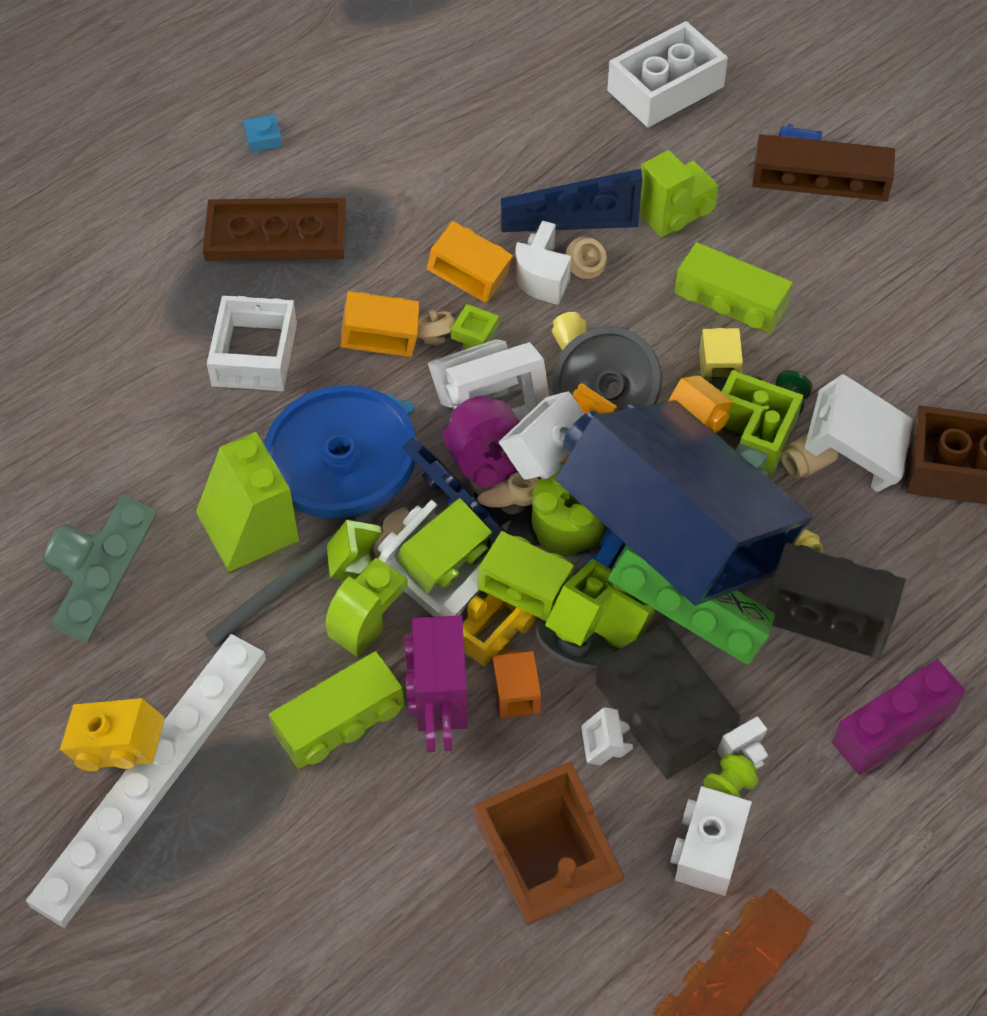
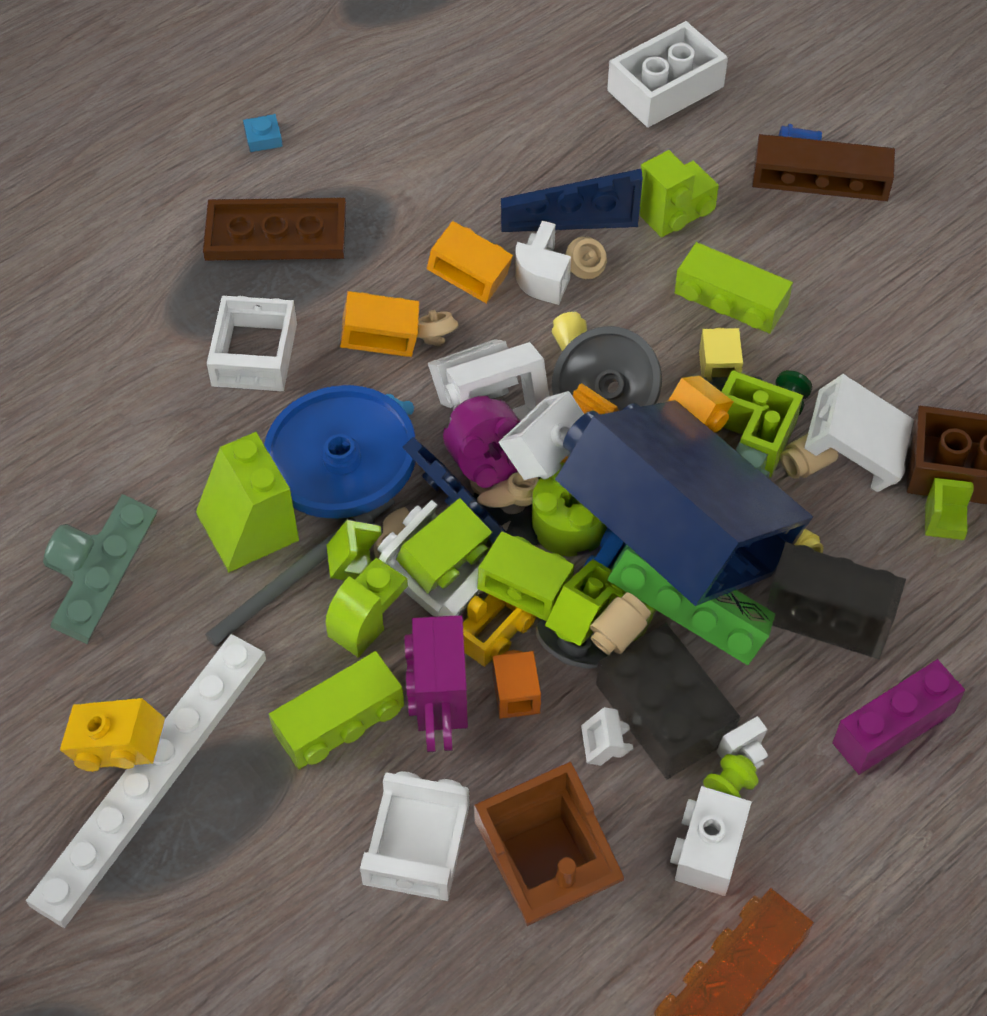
(416, 836): none -> white panel
(474, 326): lime tile -> none
(619, 624): none -> tan brick
(948, 508): none -> lime panel

